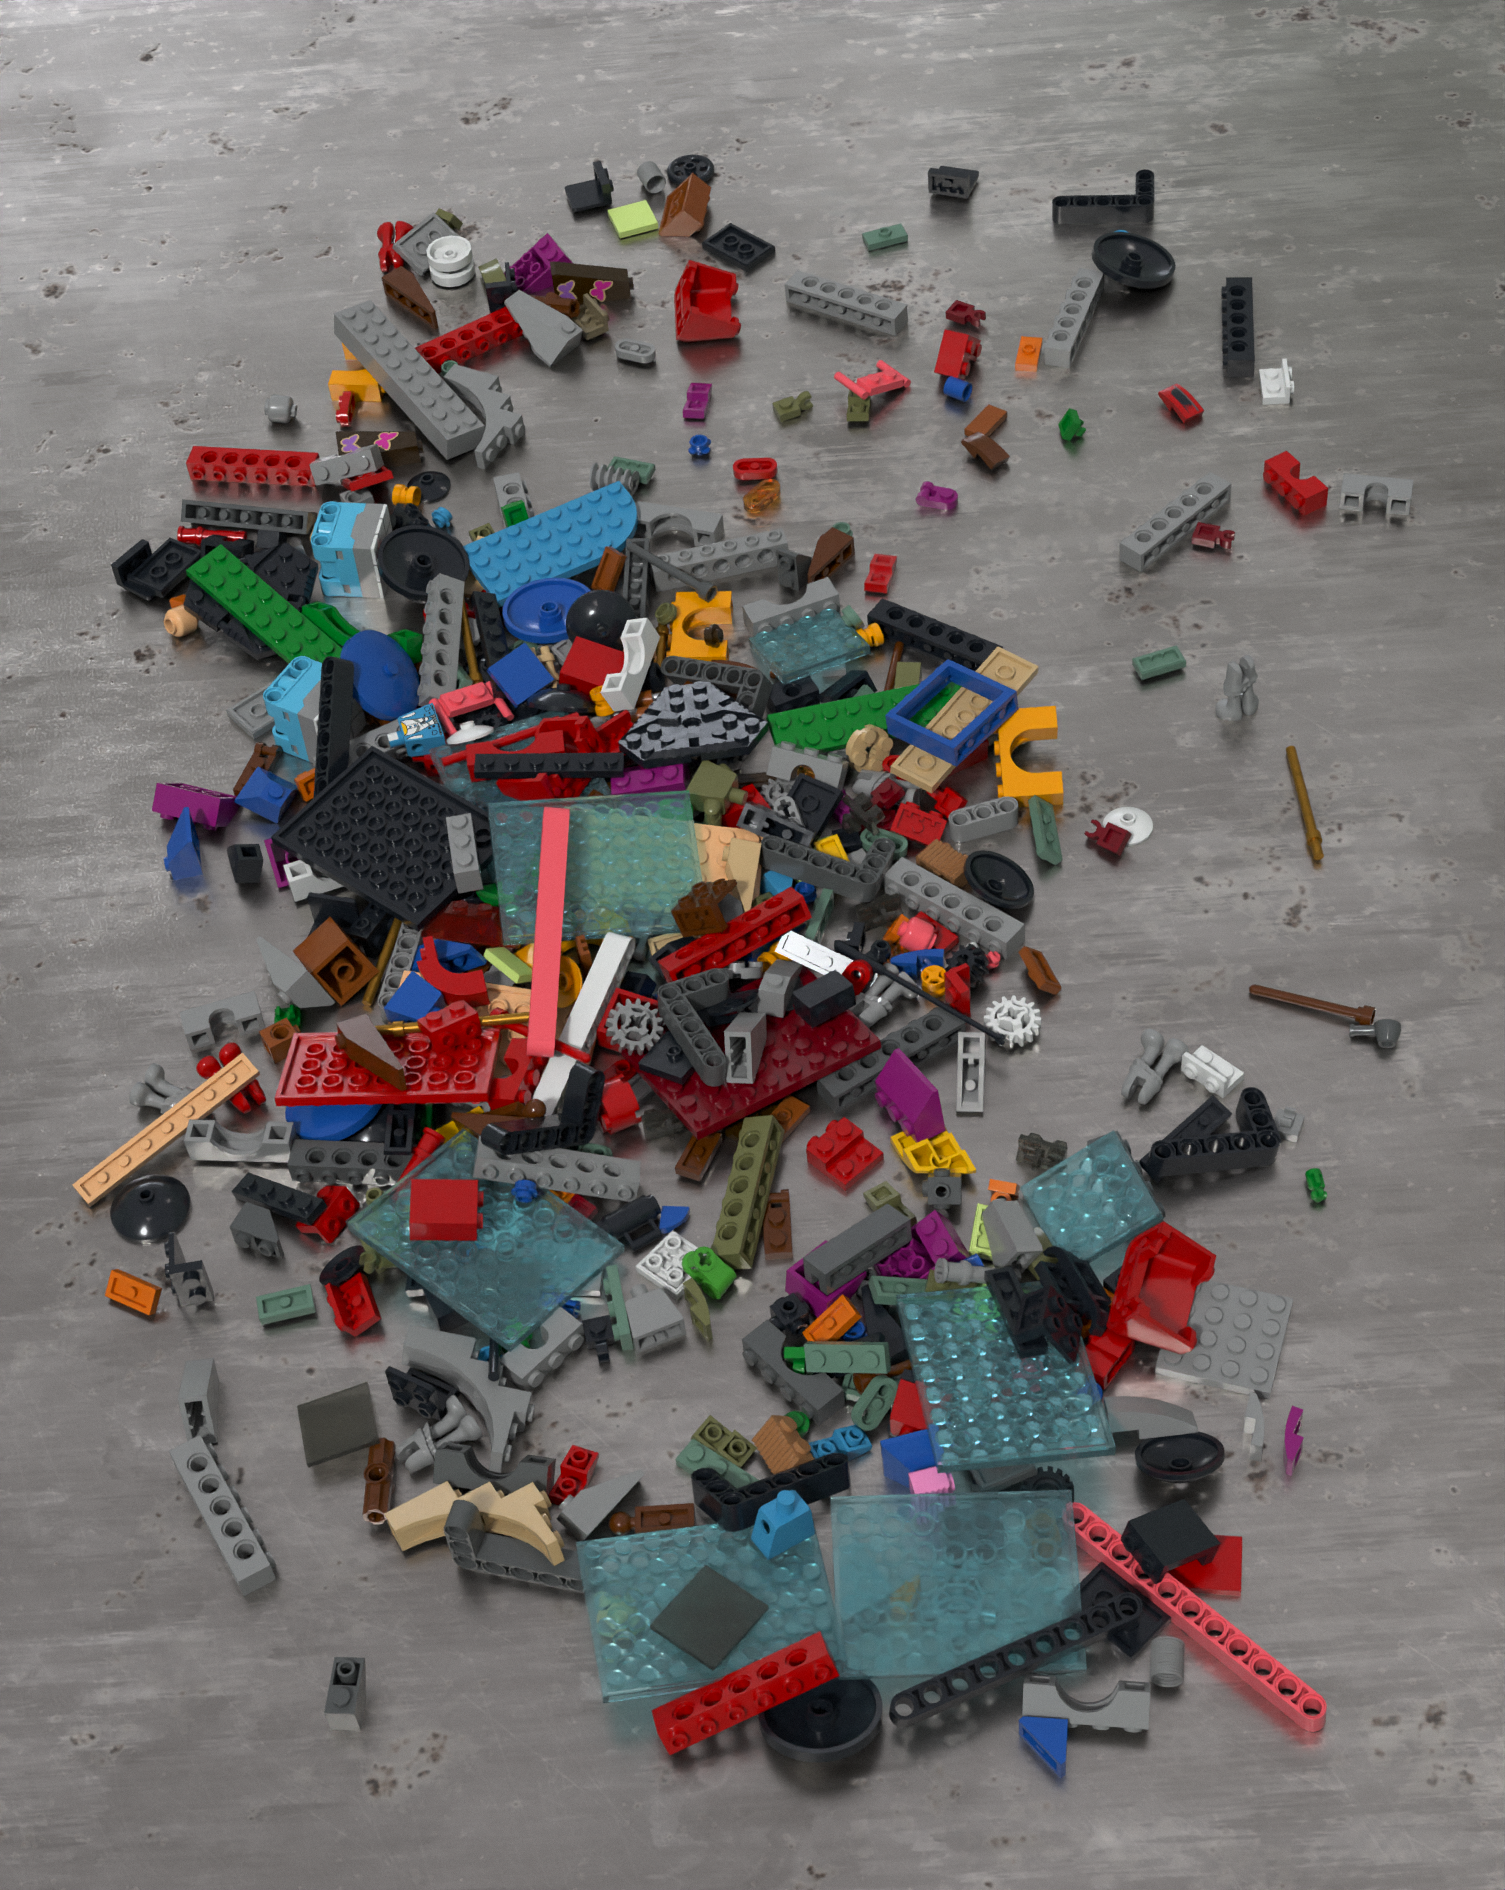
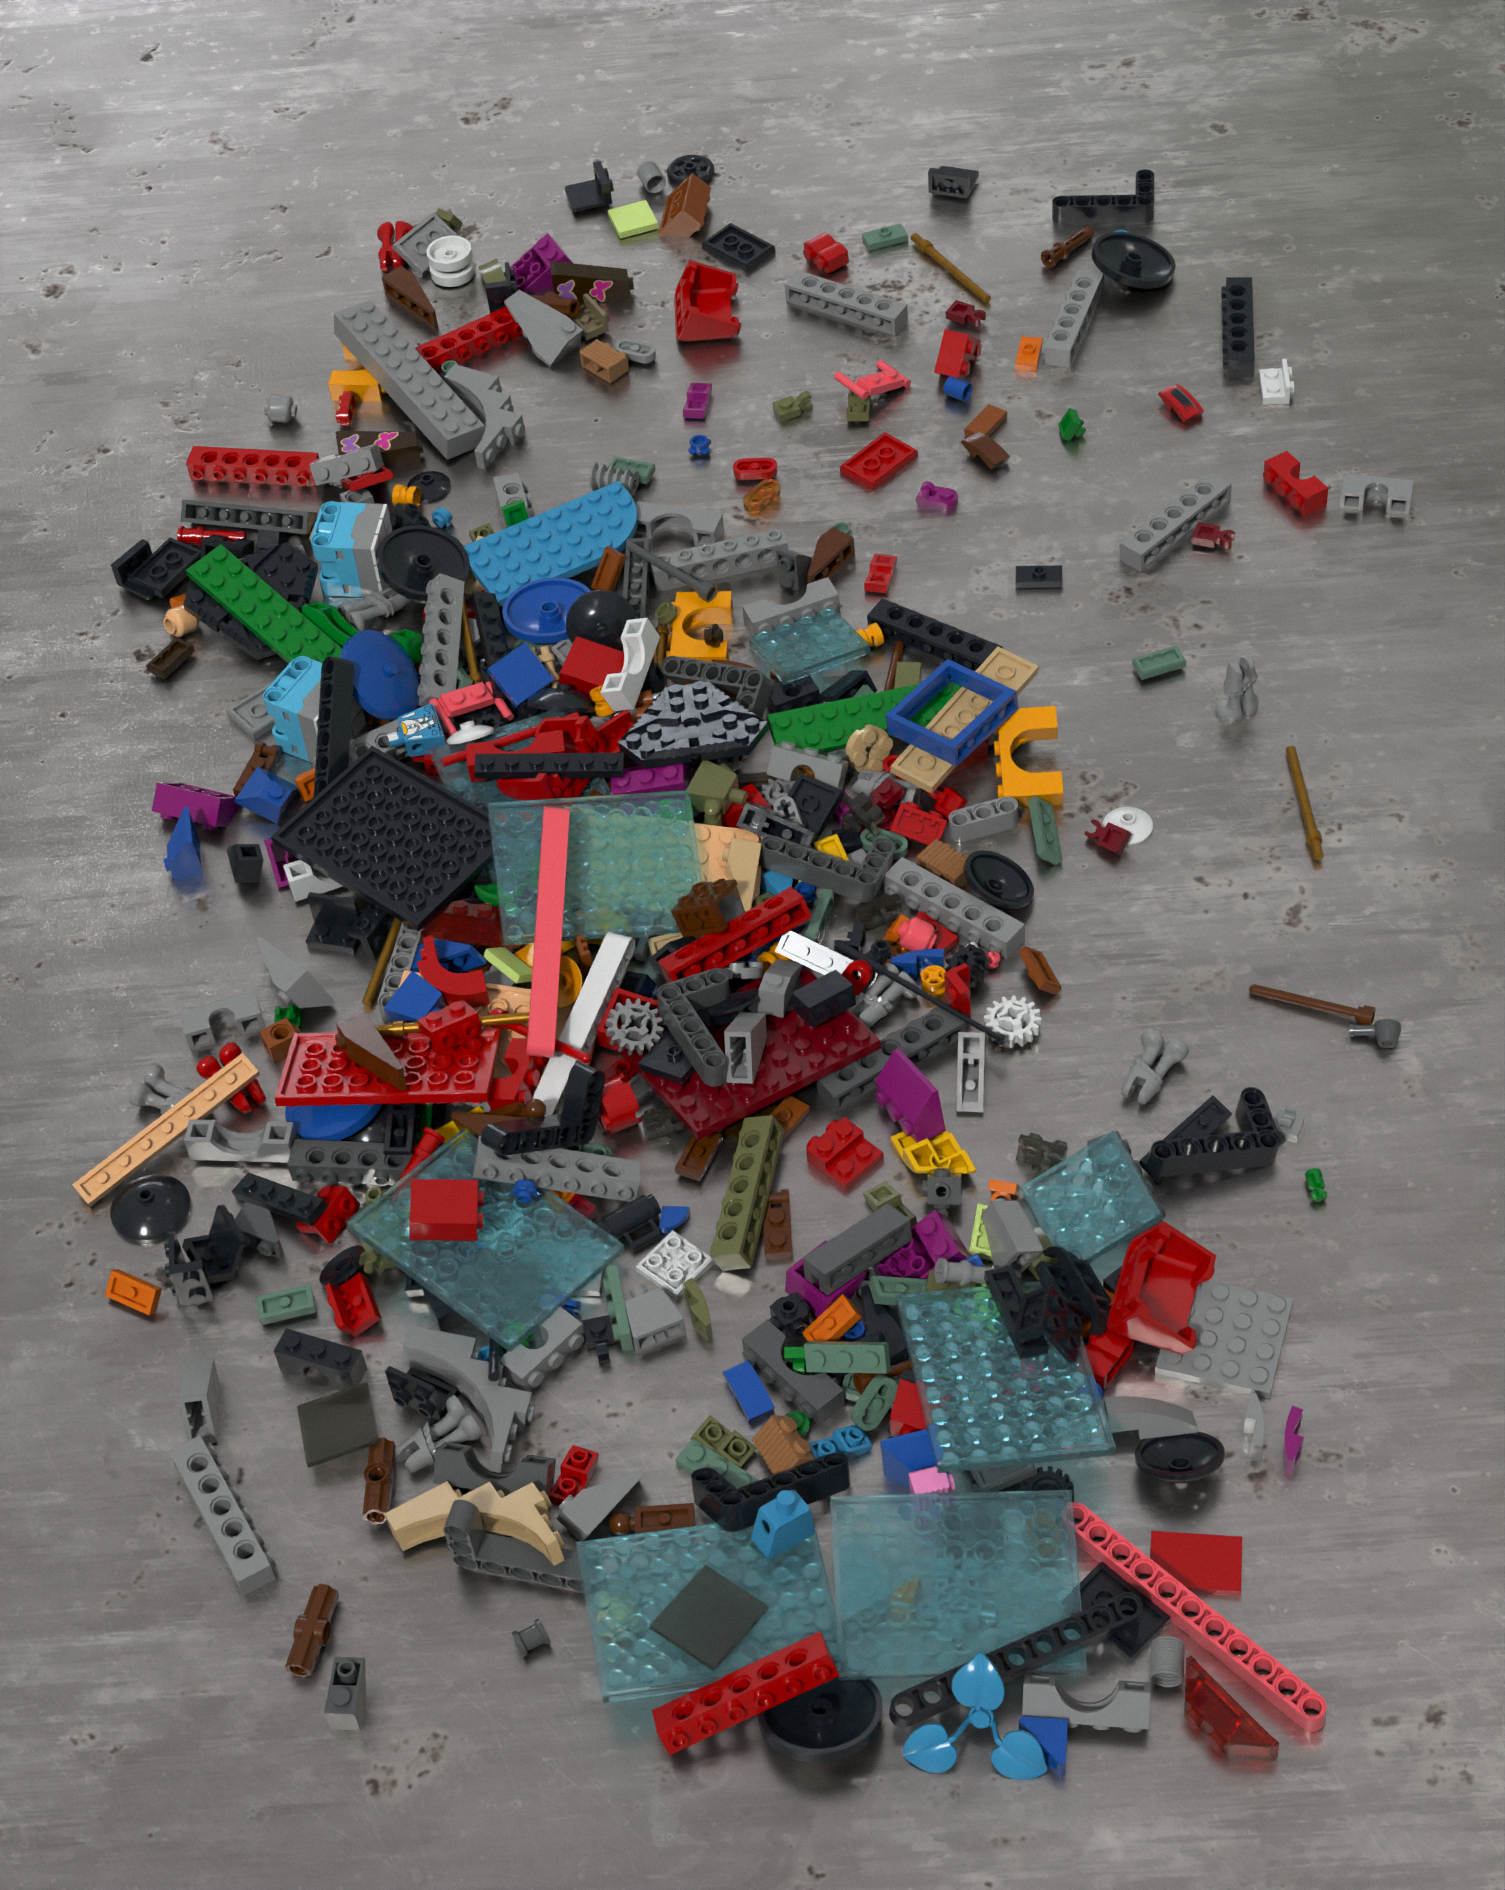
(170, 658): none -> dark brown plate
(220, 1248): none -> black bracket
(312, 1630): none -> reddish brown piece
(335, 961): dark orange slope -> none
(340, 1363): none -> black arch
(378, 603): none -> light grey piece
(464, 853): light grey arch -> none
(531, 1637): none -> dark grey bush
(604, 361): none -> medium nougat brick
(709, 1271): bright green piece -> none
(748, 1390): none -> blue slope
(825, 253): none -> red brick
(851, 618): sand green plate -> none
(878, 461): none -> red tile
(928, 248): none -> pearl gold bar
(983, 1690): none -> dark azure plant
(1039, 576): none -> black plate
(1061, 249): none -> reddish brown pin
(1169, 1539): black panel -> none
(1211, 1071): white bracket -> none
(1223, 1719): none -> clear red wedge

